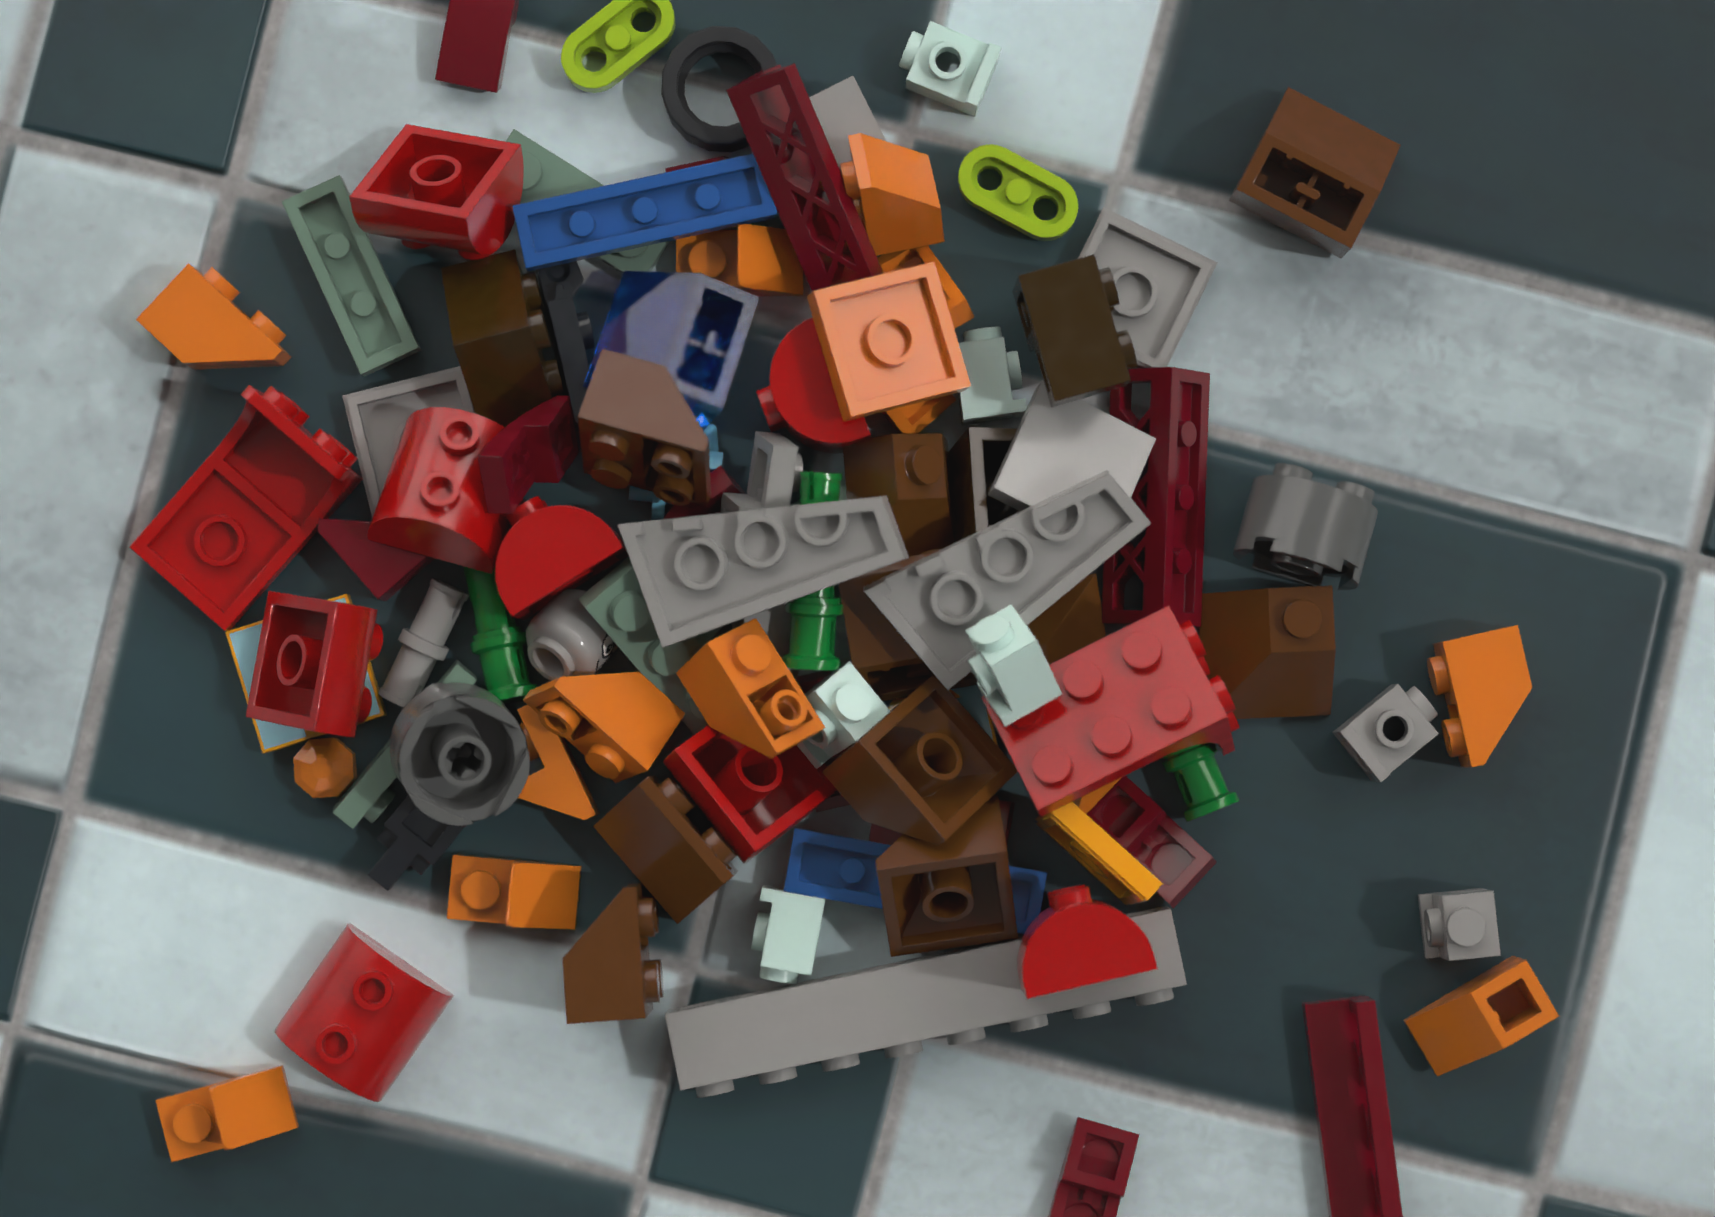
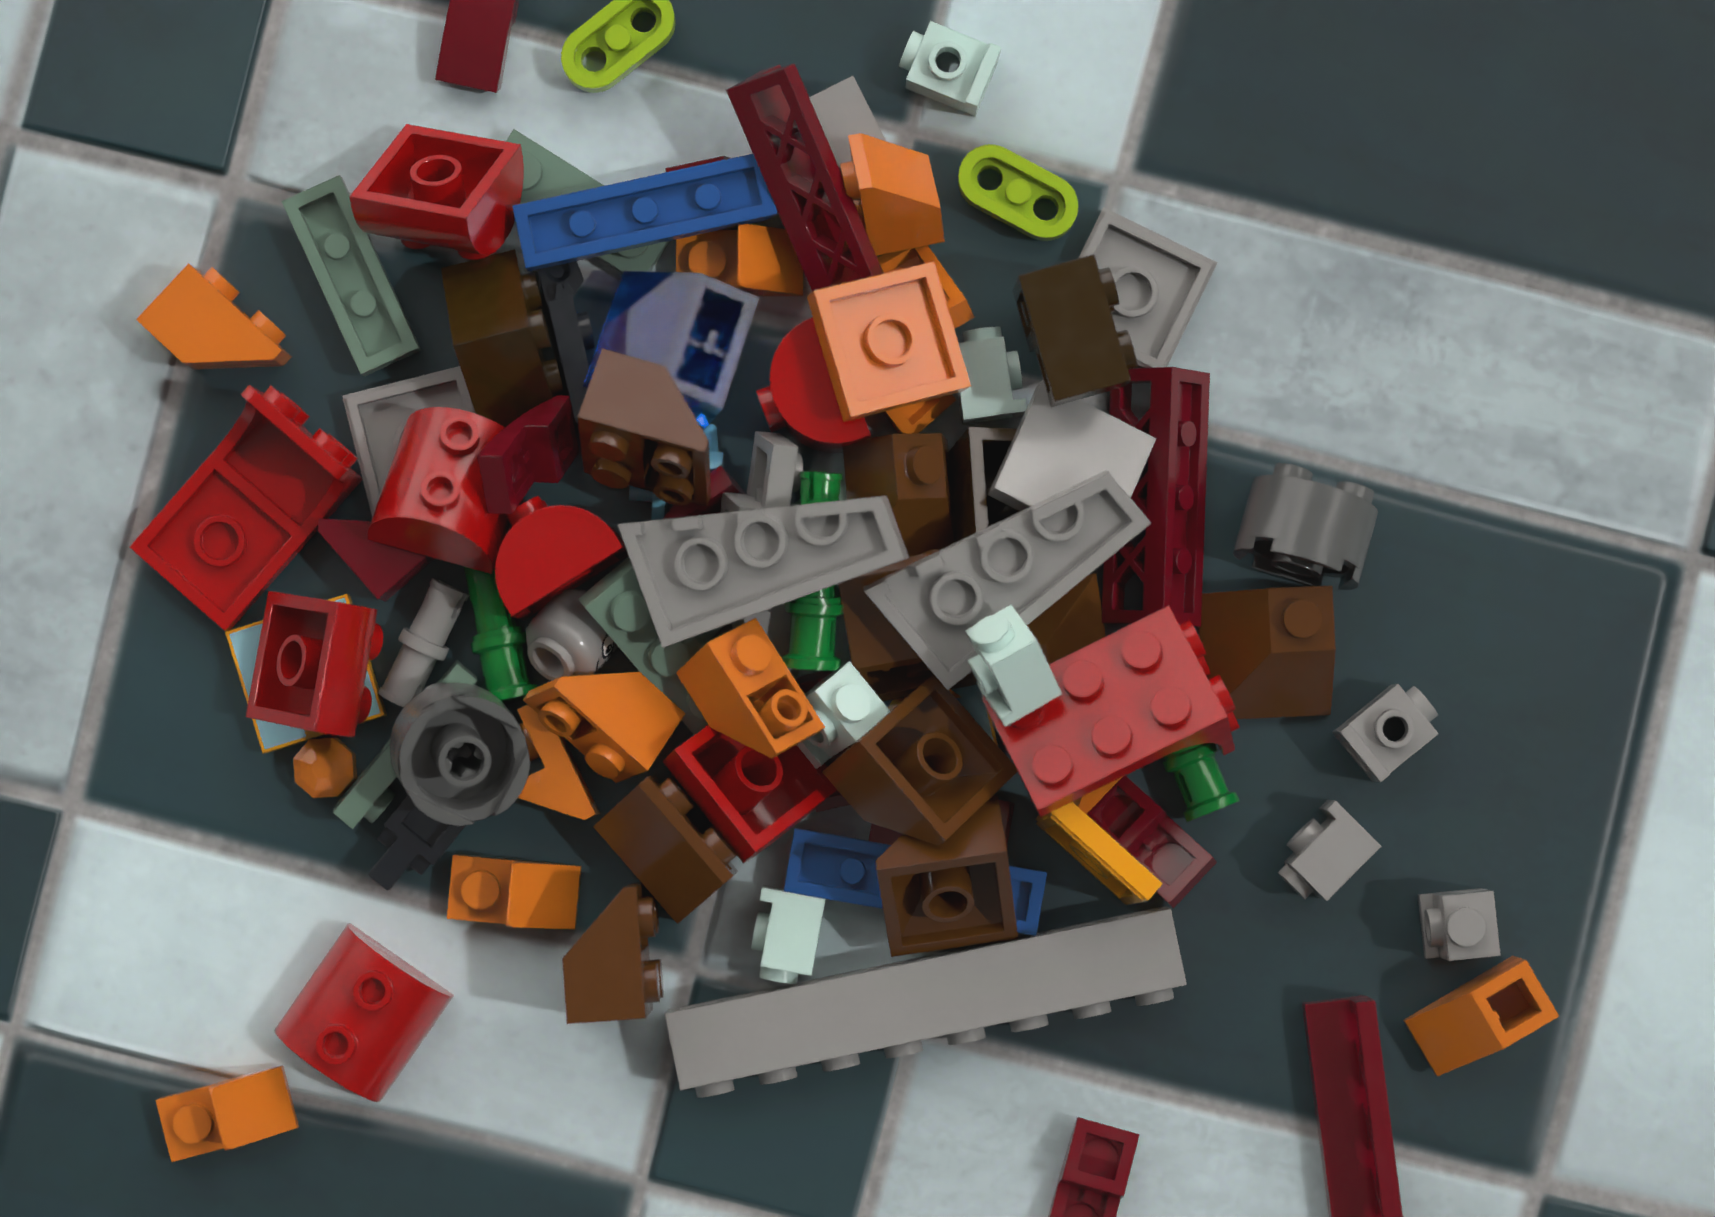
(681, 60): black tyre -> none
(1080, 945): red brick -> none
(1315, 173): reddish brown slope -> none
(1327, 853): none -> light grey brick
(1483, 688): orange slope -> none

